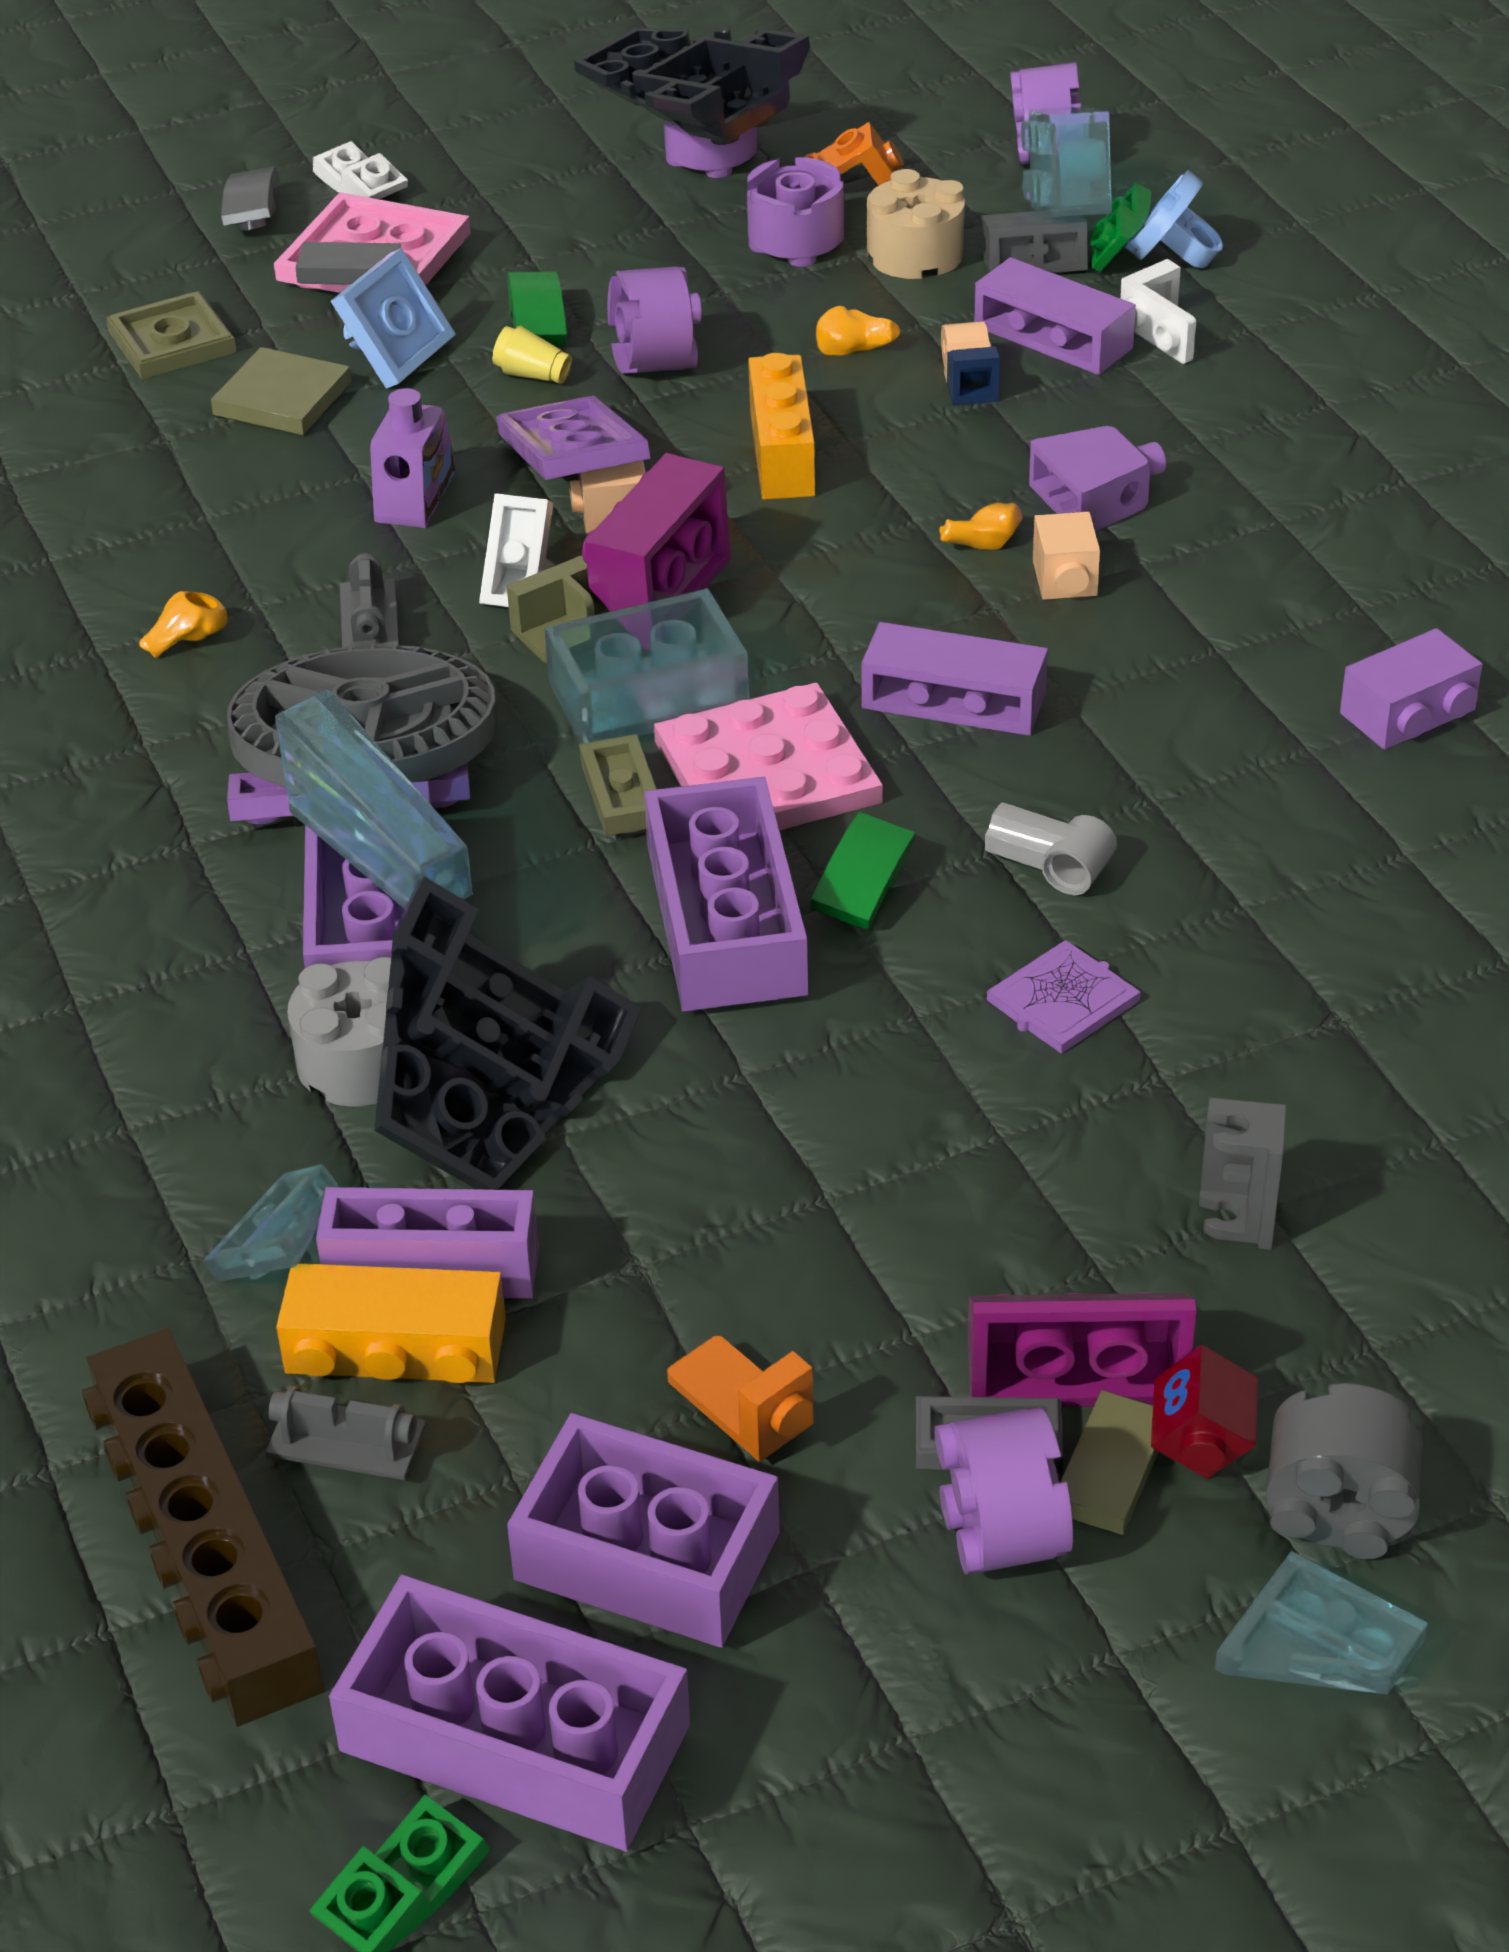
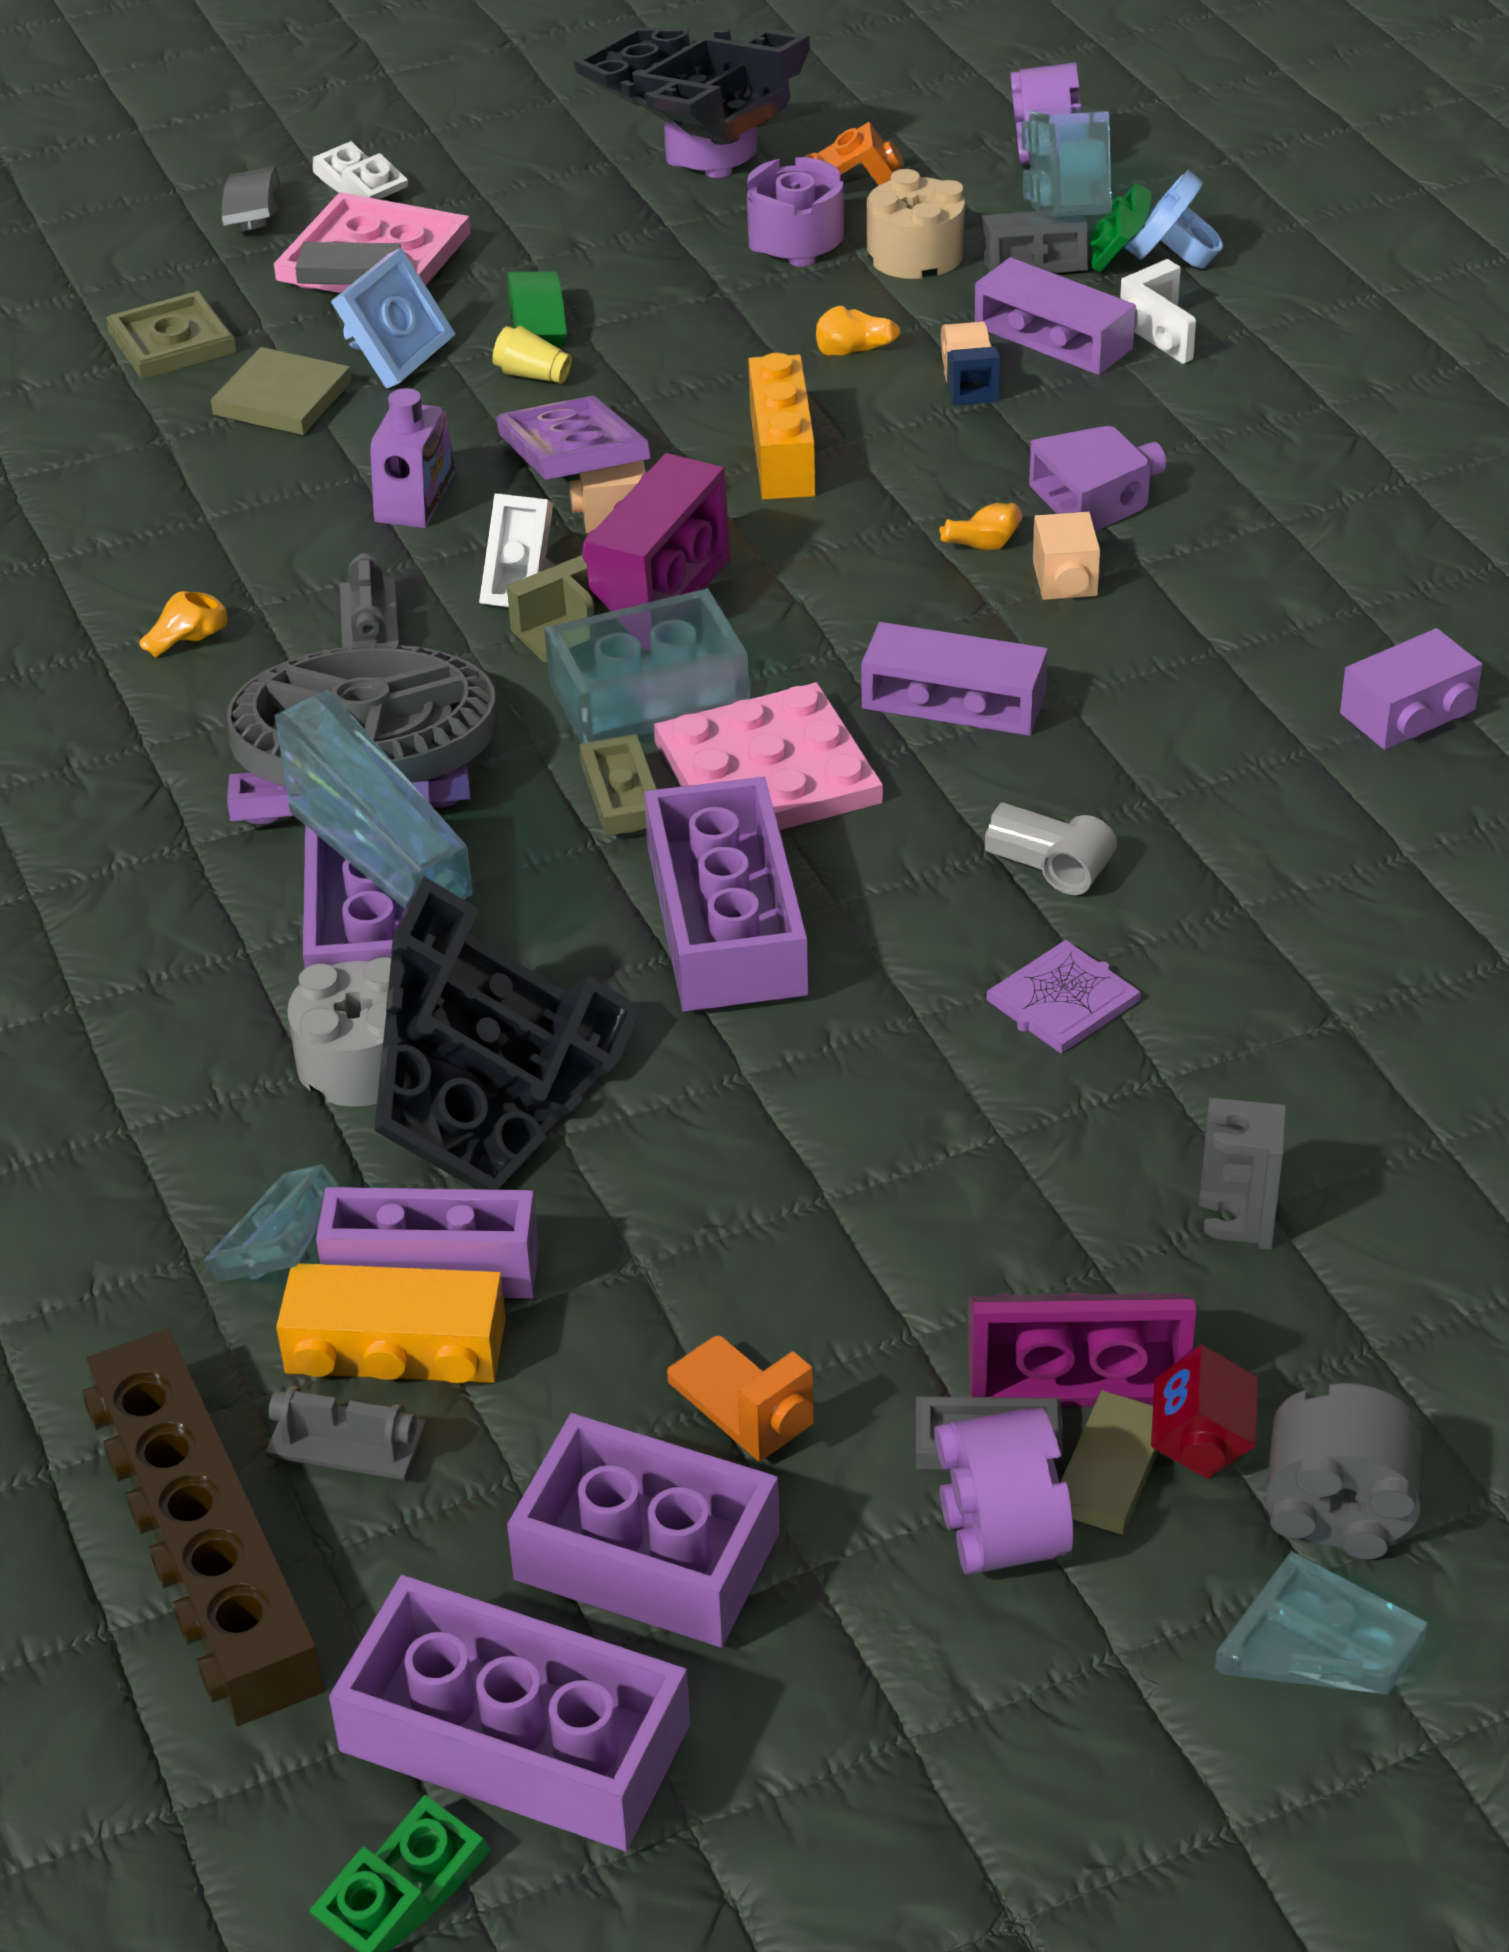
(653, 320): medium lavender brick -> none
(862, 870): green slope -> none

